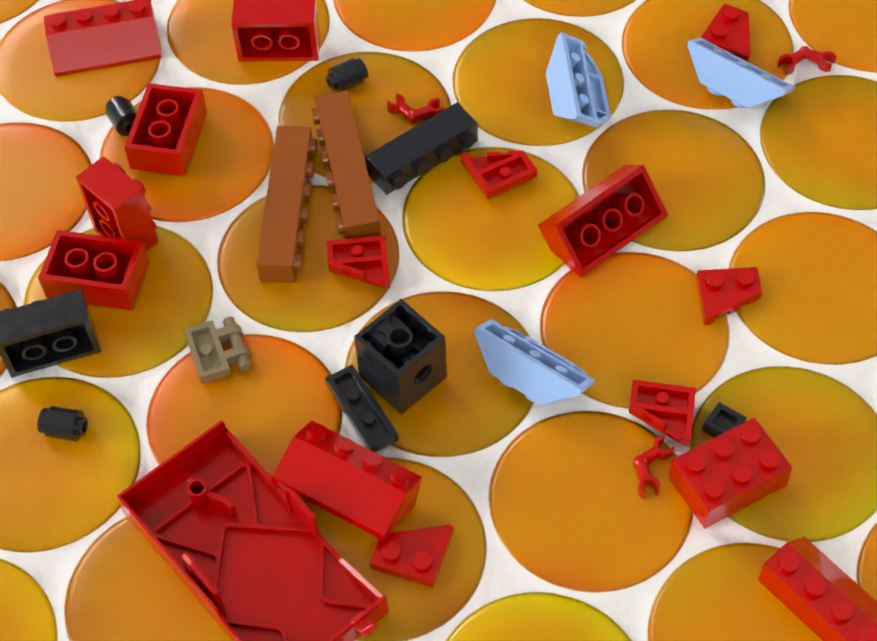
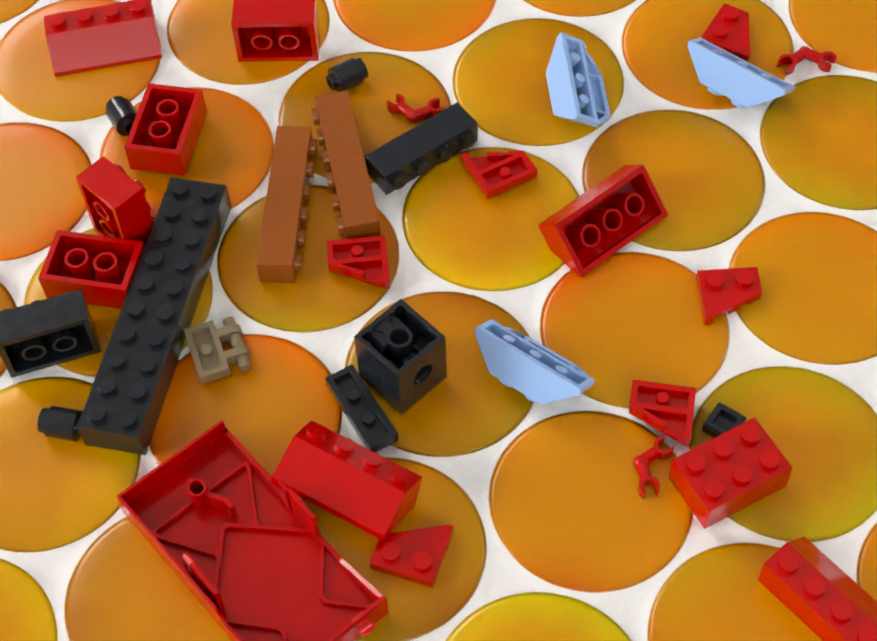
(151, 322): none -> black brick

